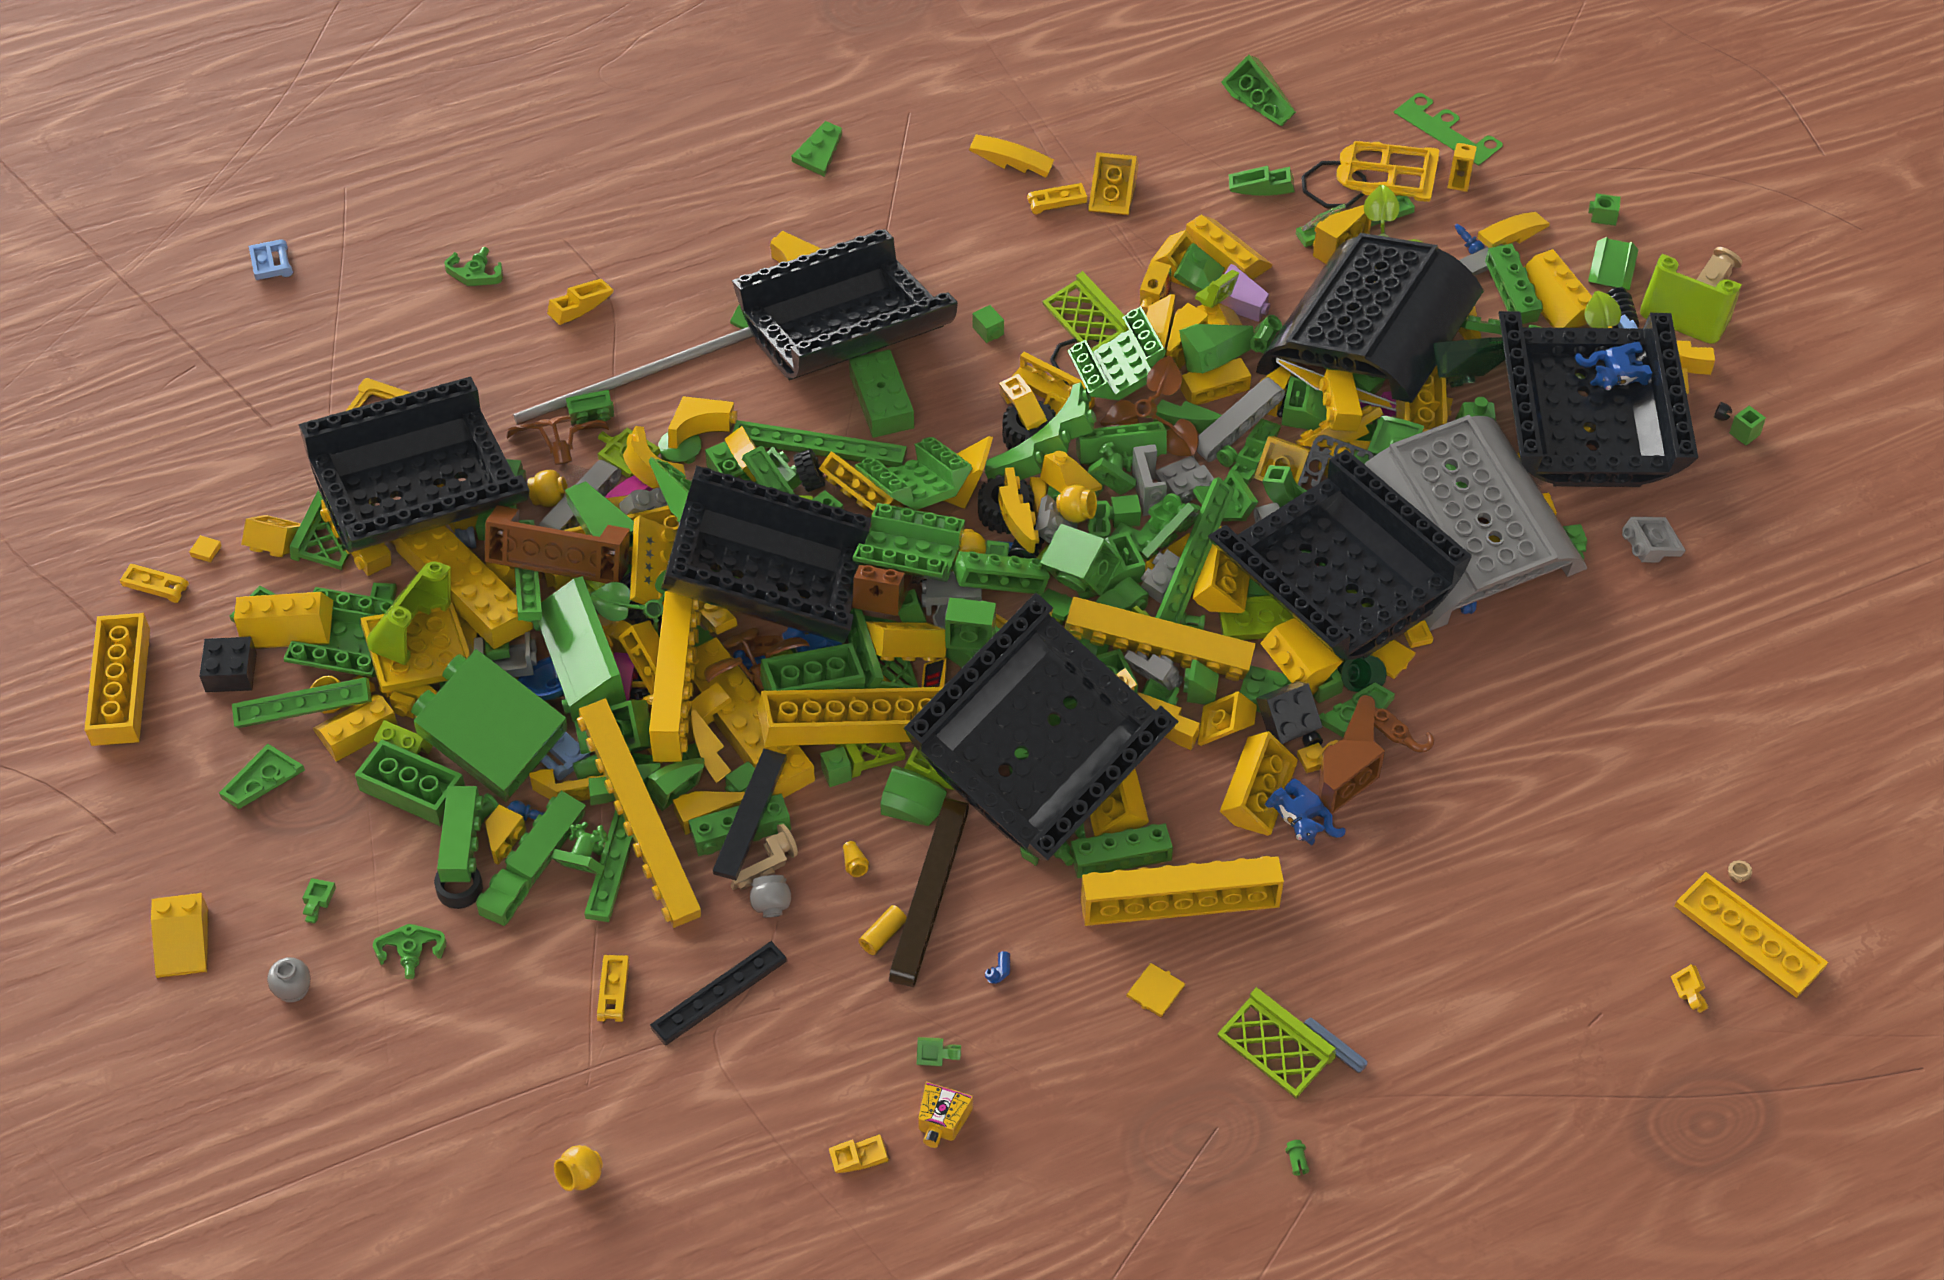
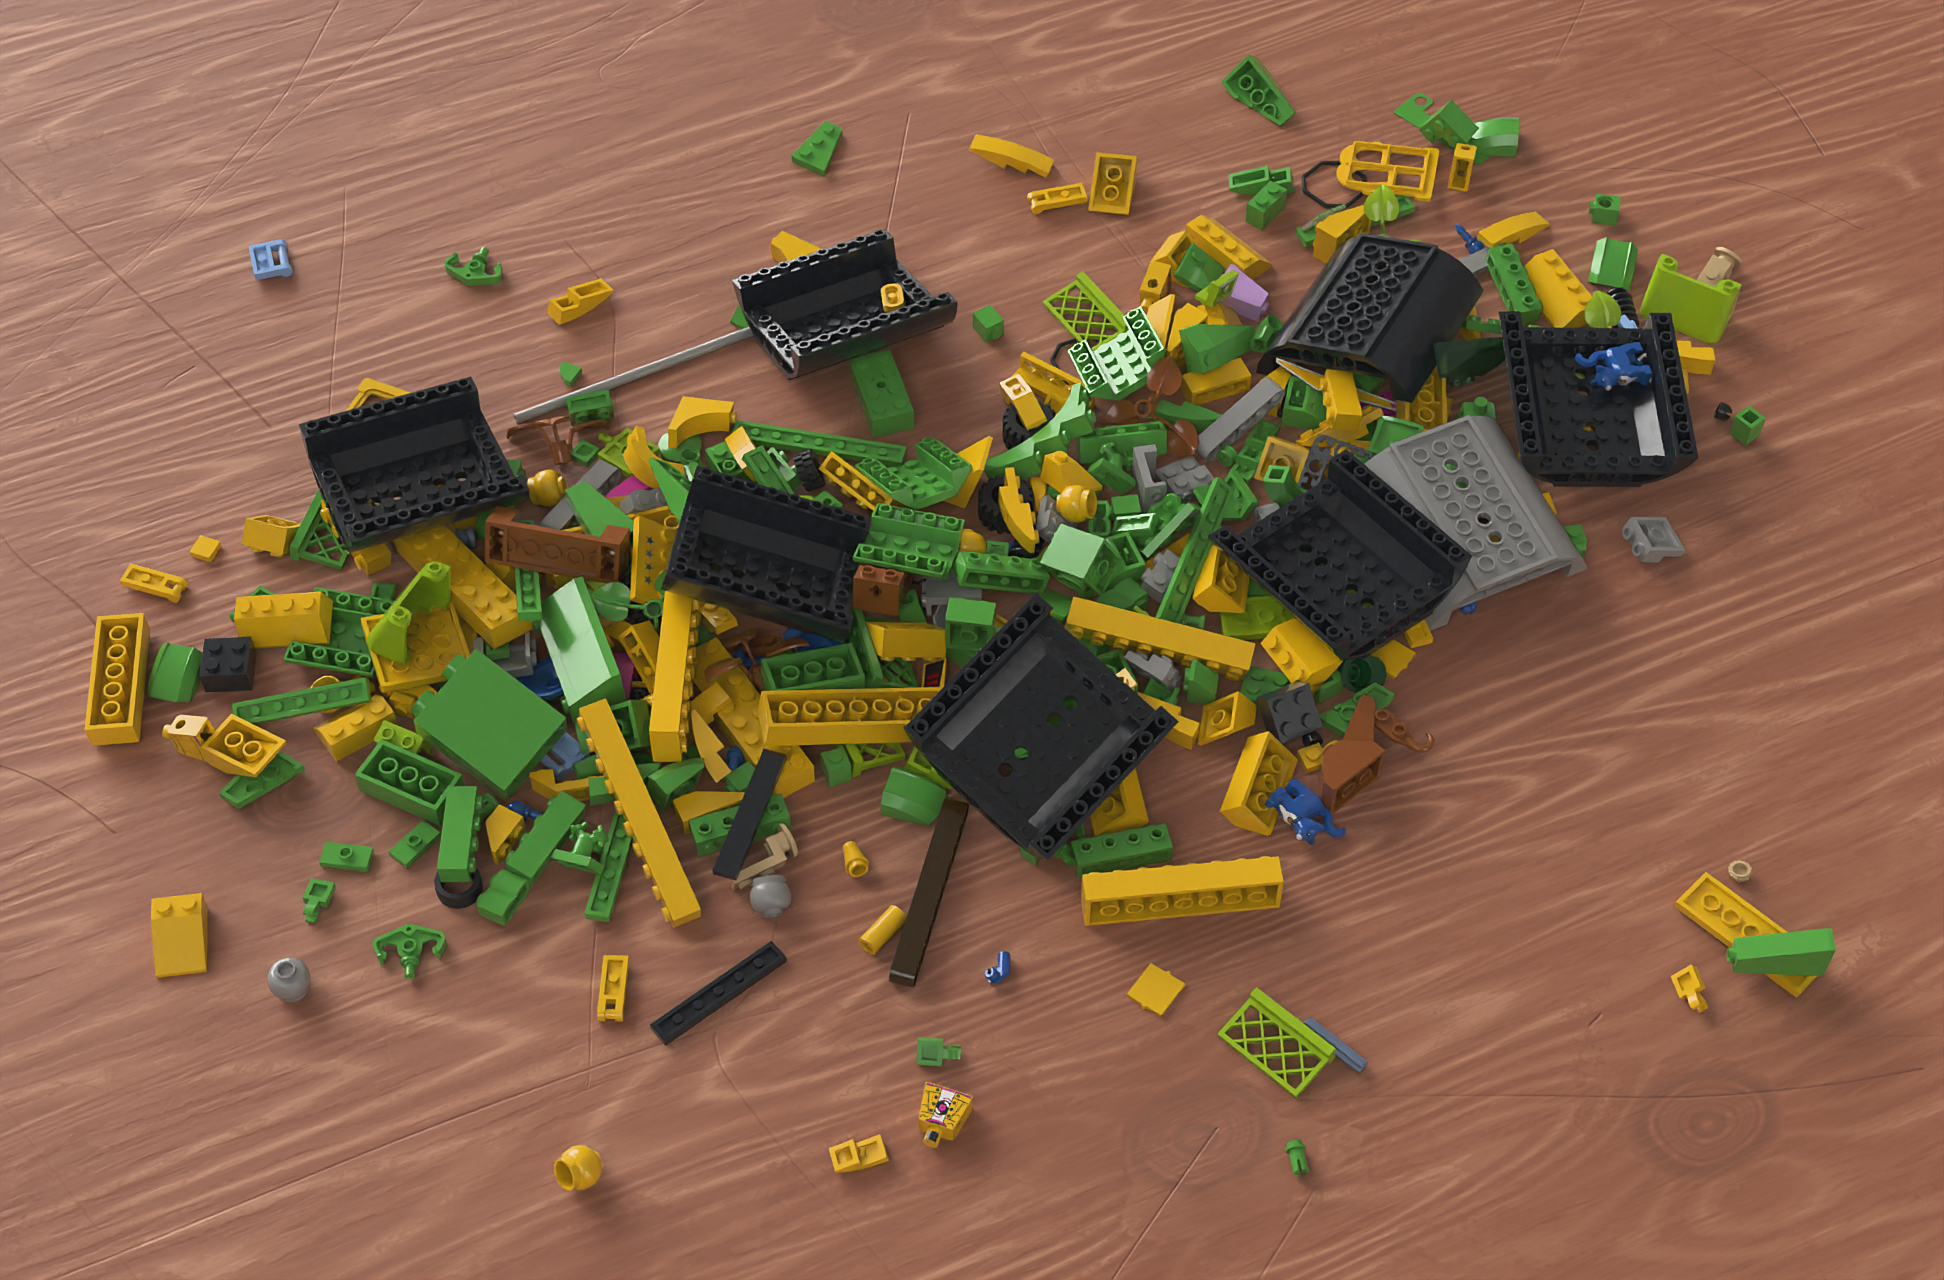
(175, 673): none -> bright green slope
(189, 734): none -> yellow torso
(241, 747): none -> yellow slope
(346, 856): none -> bright green plate
(415, 844): none -> bright green plate
(569, 373): none -> bright green tile
(585, 453): none -> bright green tile
(690, 458): none -> bright green piece
(734, 758): none -> blue bar
(892, 297): none -> yellow plate
(1136, 525): none -> bright green plate
(1266, 205): none -> bright green brick
(1450, 124): none -> bright green brick
(1496, 137): none -> bright green slope
(1783, 953): none -> bright green slope

